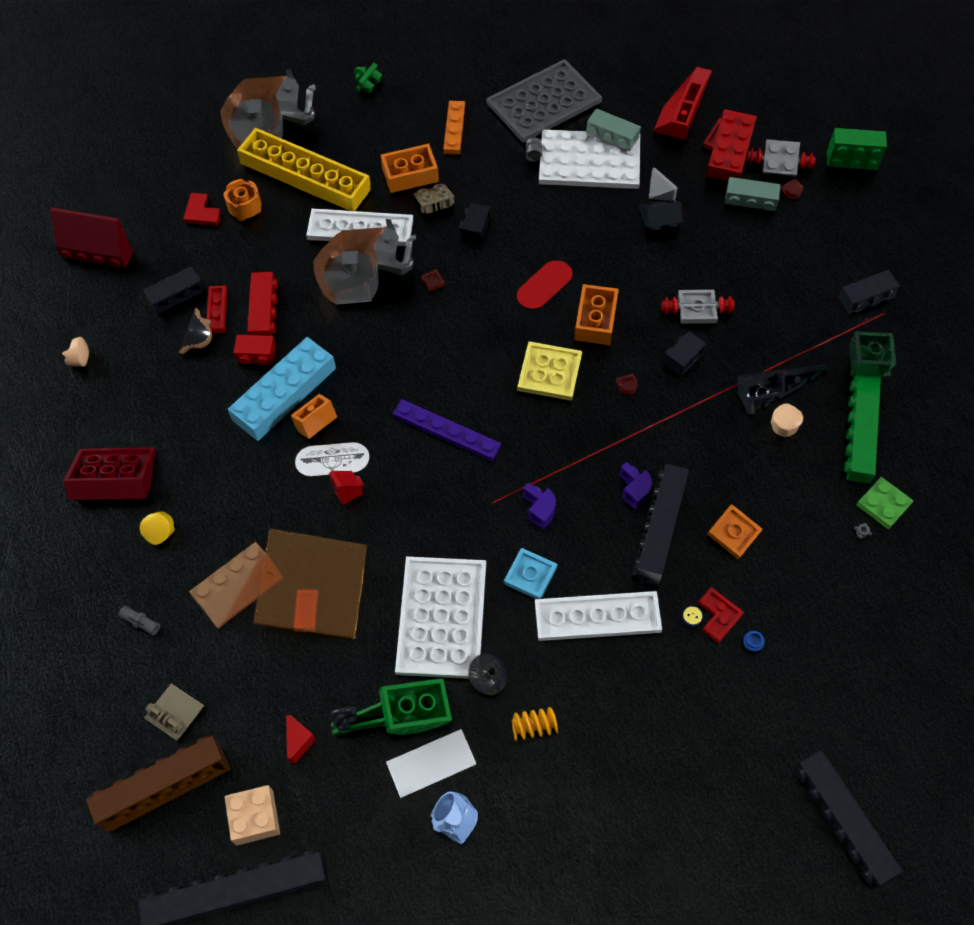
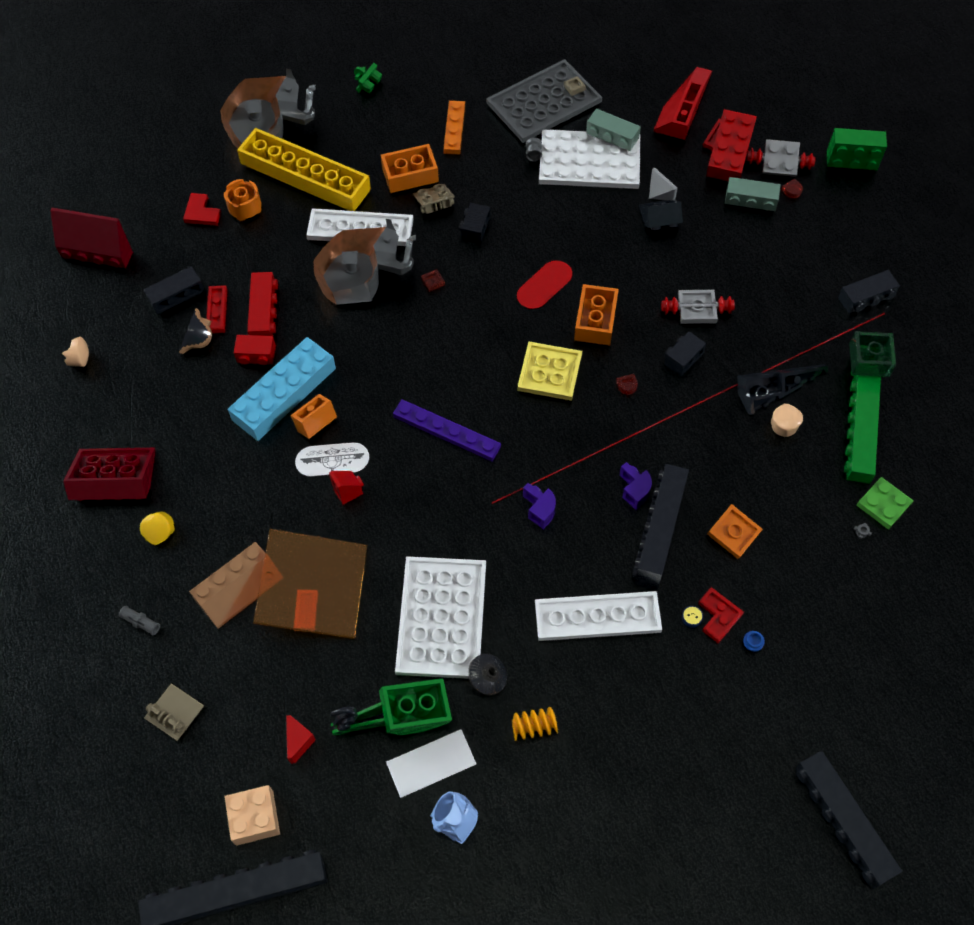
(157, 784): reddish brown brick -> none
(530, 574): medium azure plate -> none
(574, 86): none -> dark tan tile

